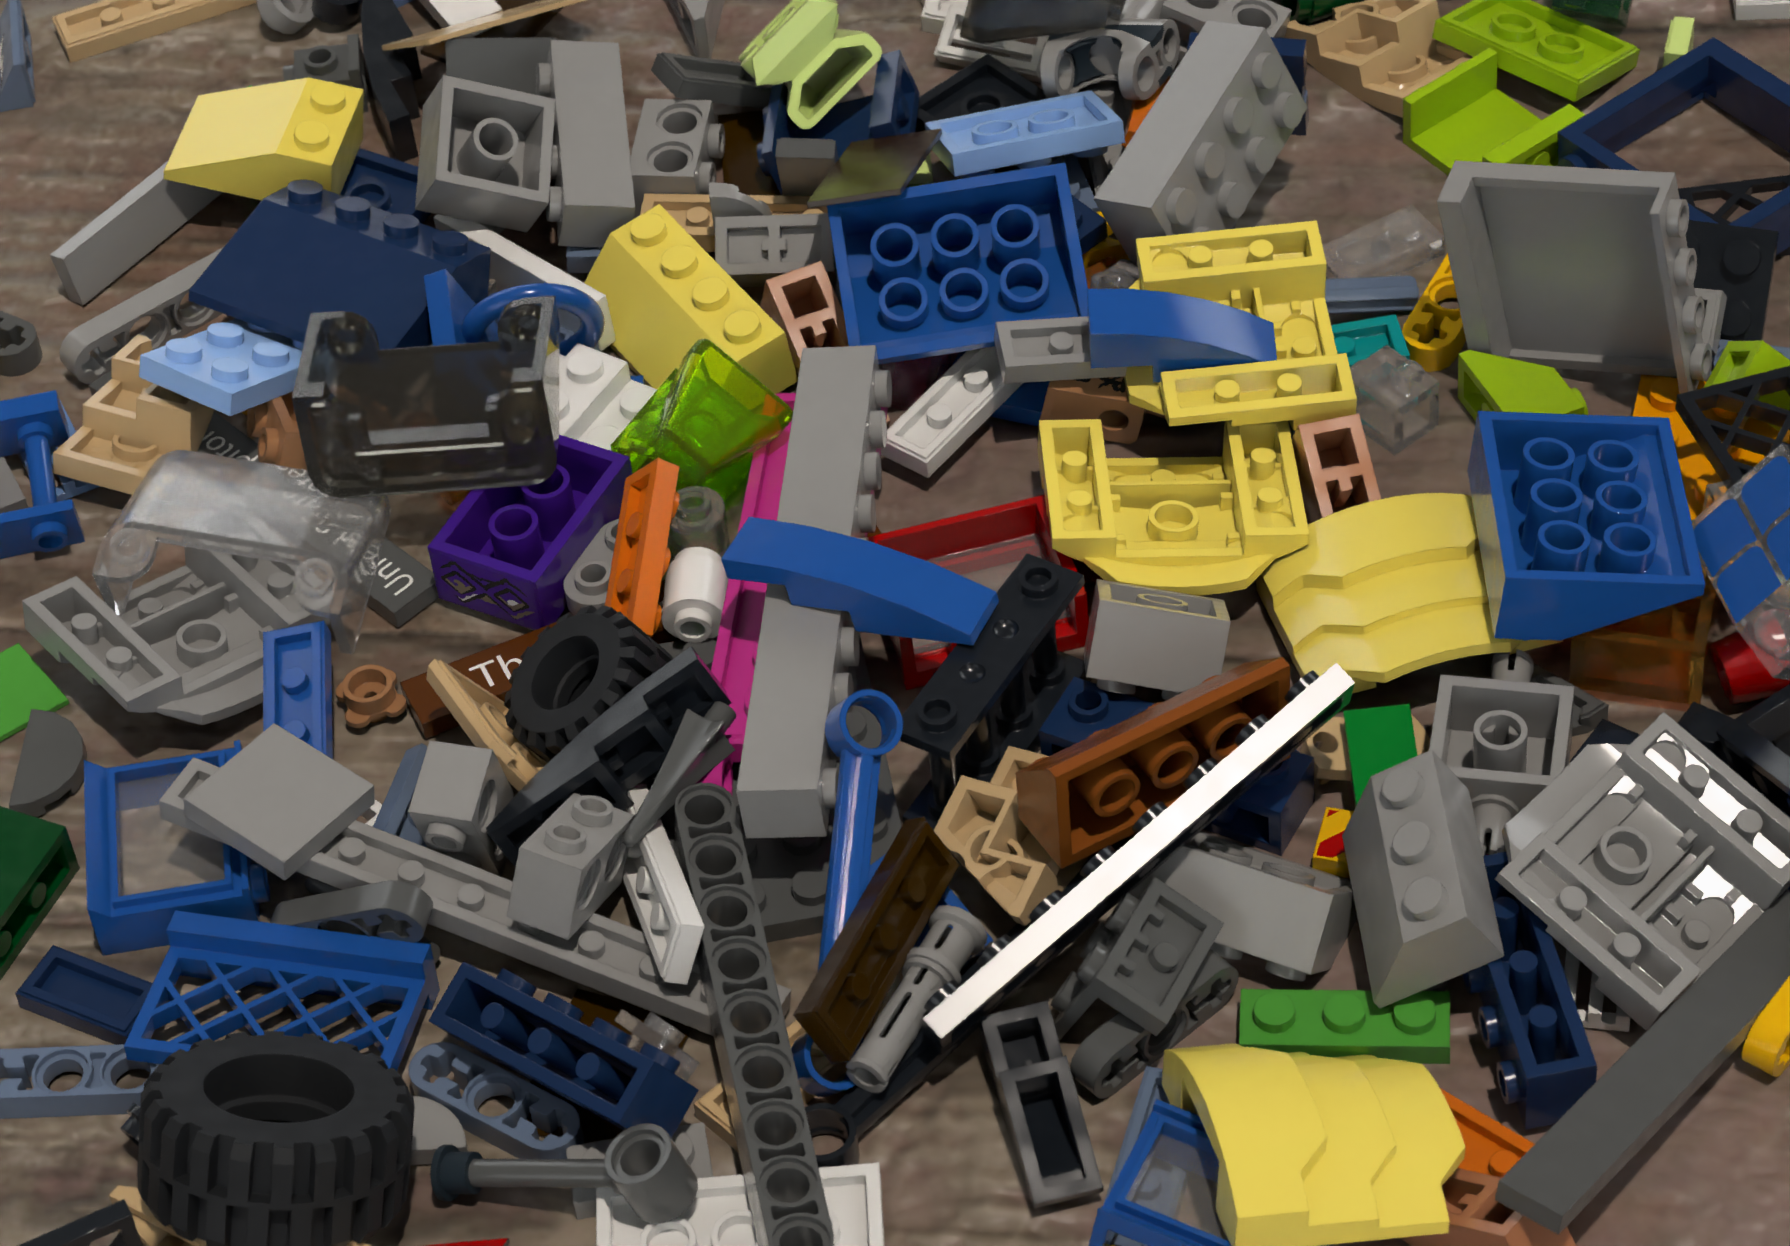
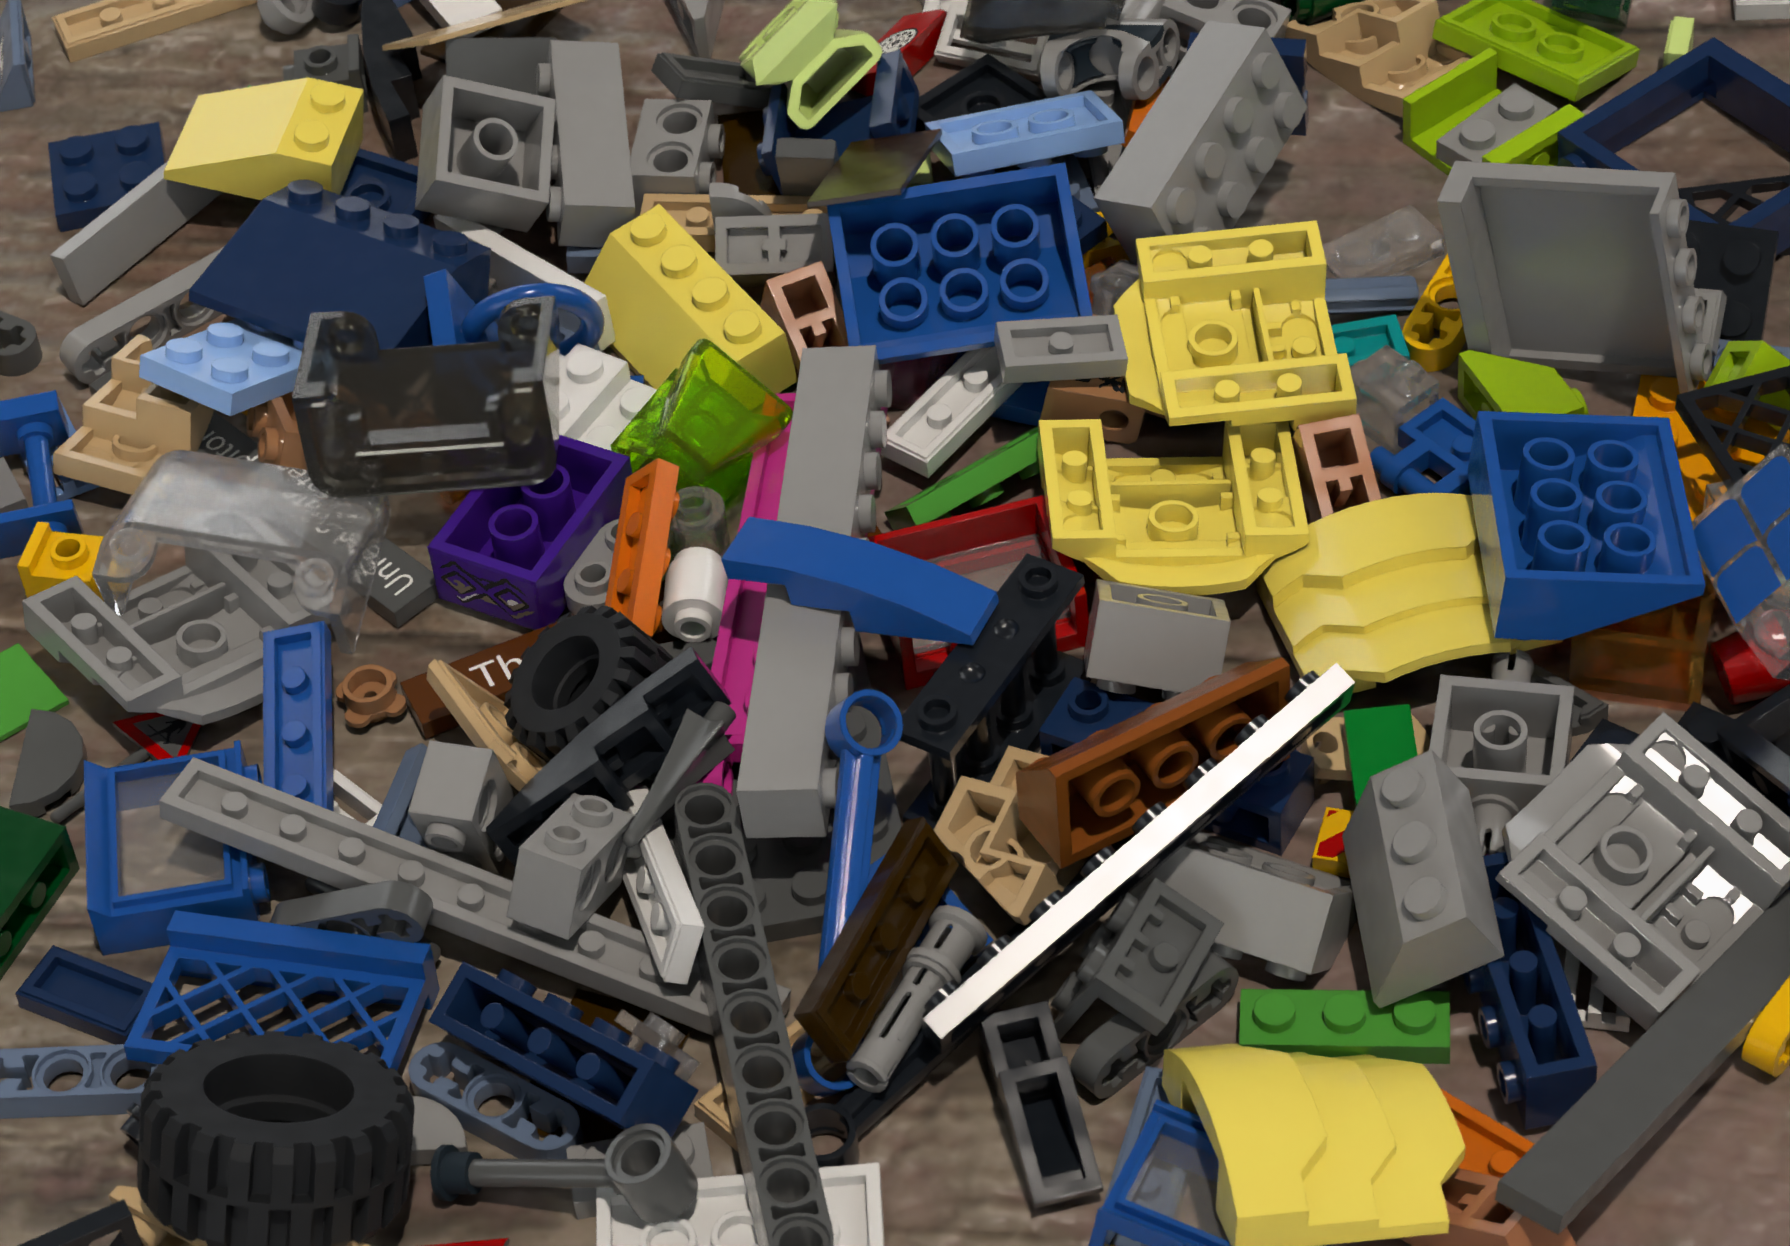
(56, 557): none -> yellow brick
(100, 169): none -> dark blue plate
(155, 736): none -> piece
(279, 801): light grey tile -> none
(916, 39): none -> red slope
(974, 483): none -> bright green plate
(1172, 332): blue slope -> none
(1434, 440): none -> blue plate
(1492, 125): none -> light grey plate

